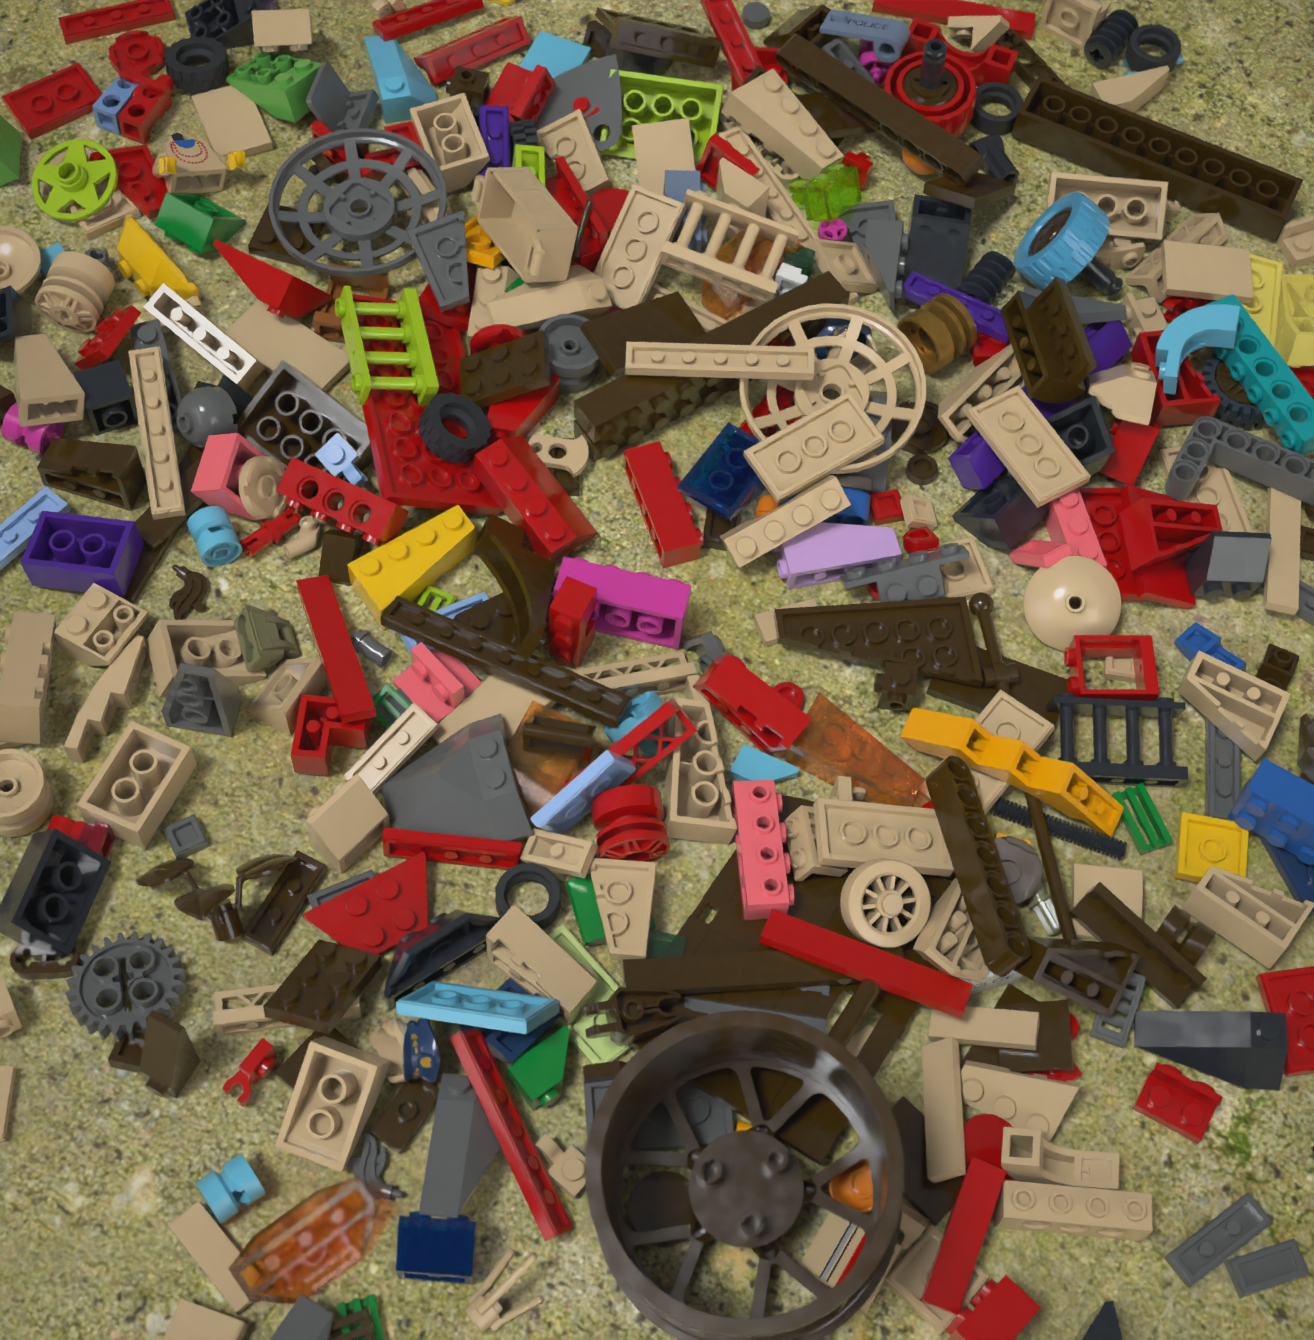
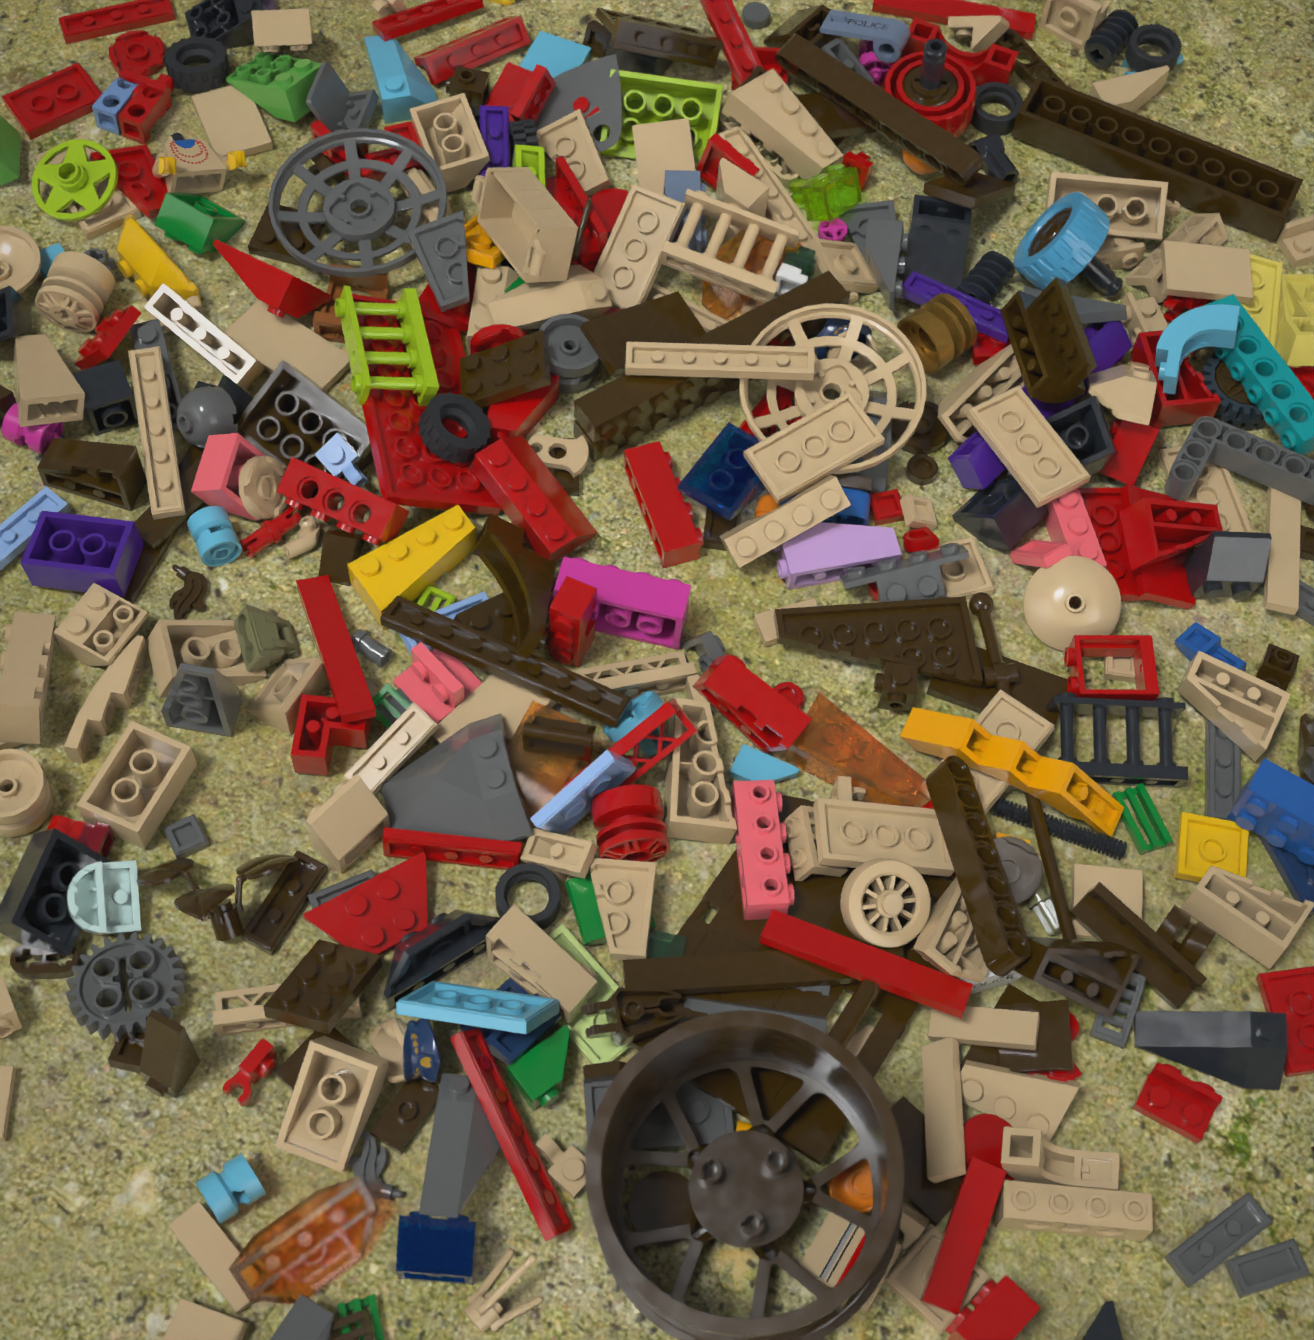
(105, 898): none -> light aqua slope

